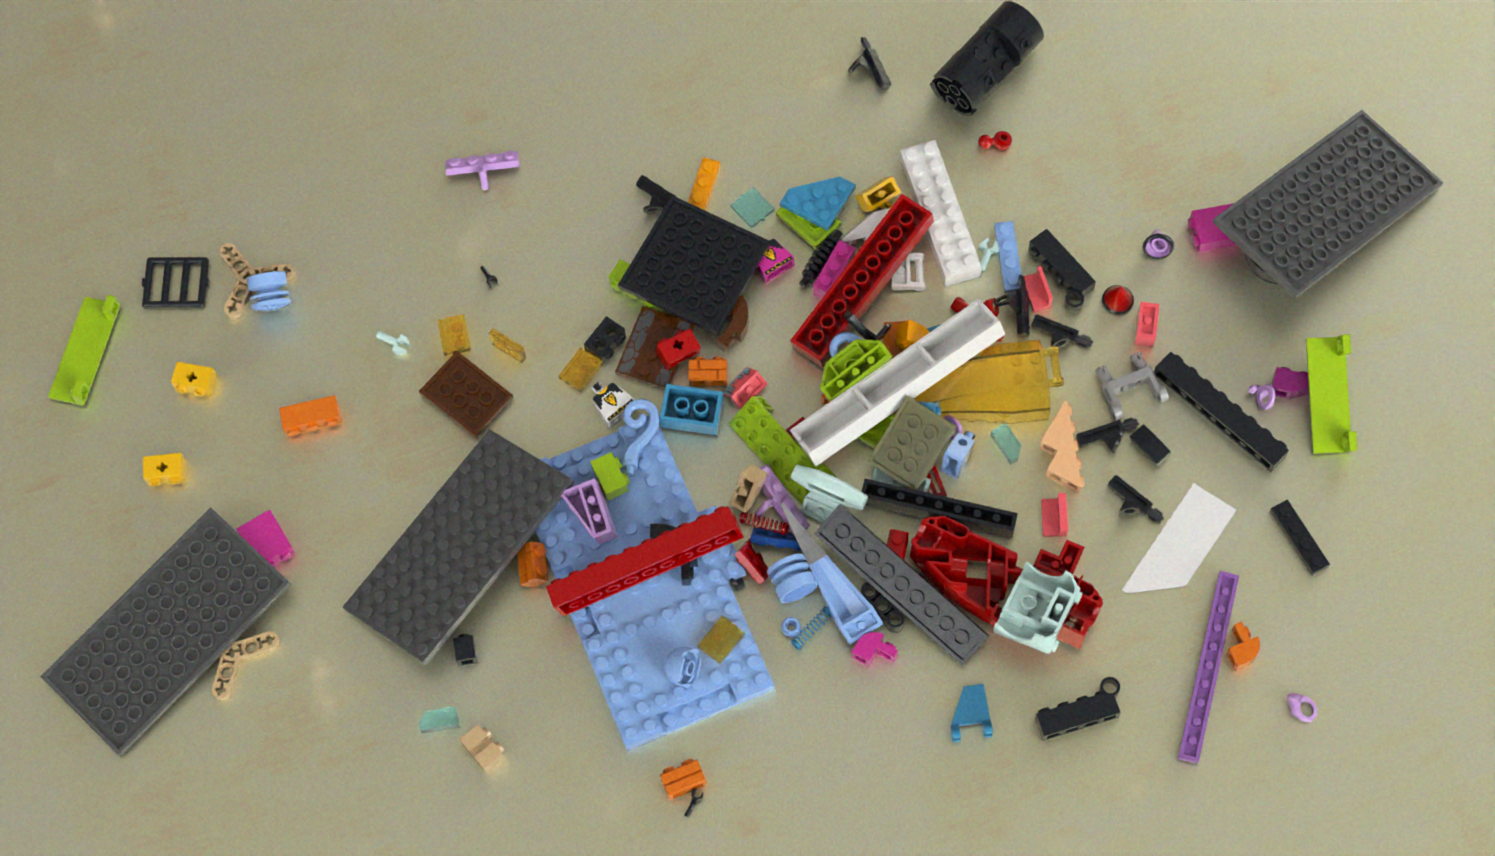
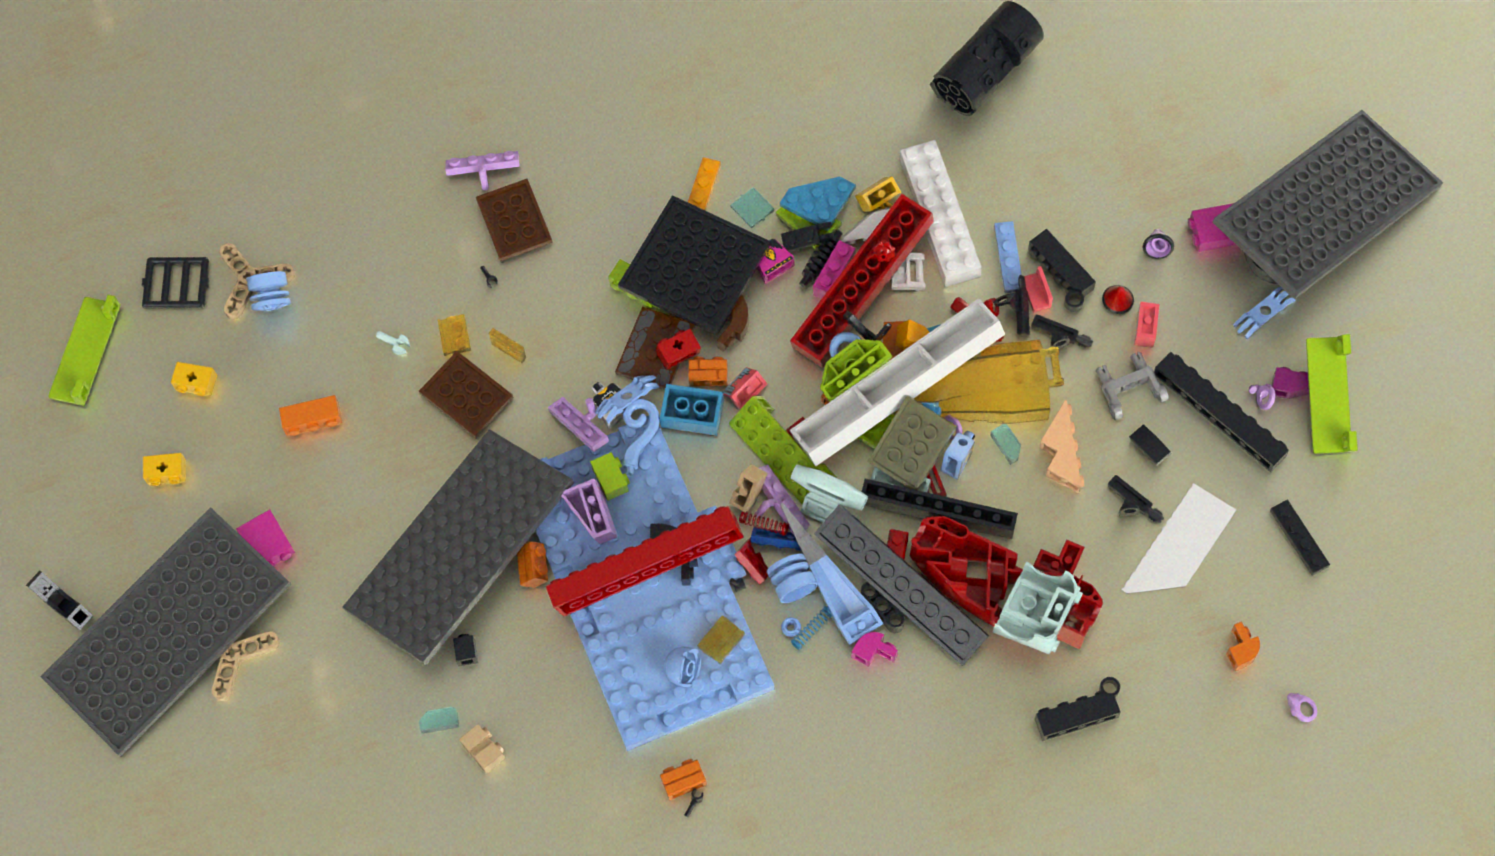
(59, 600): none -> black arch
(514, 219): none -> reddish brown plate
(578, 423): none -> lavender plate
(580, 369): clear yellow plate -> none
(601, 338): black brick -> none
(617, 404): none -> light blue piece
(659, 195): black piece -> none
(805, 237): none -> black hinge
(871, 61): black piece -> none
(884, 251): none -> red plant
(971, 710): dark azure flag -> none
(986, 141): red plate -> none
(987, 253): light aqua bar -> none
(1054, 516): coral panel -> none
(1110, 434): black piece -> none
(1208, 667): medium lavender plate -> none
(1257, 318): none -> light blue piece

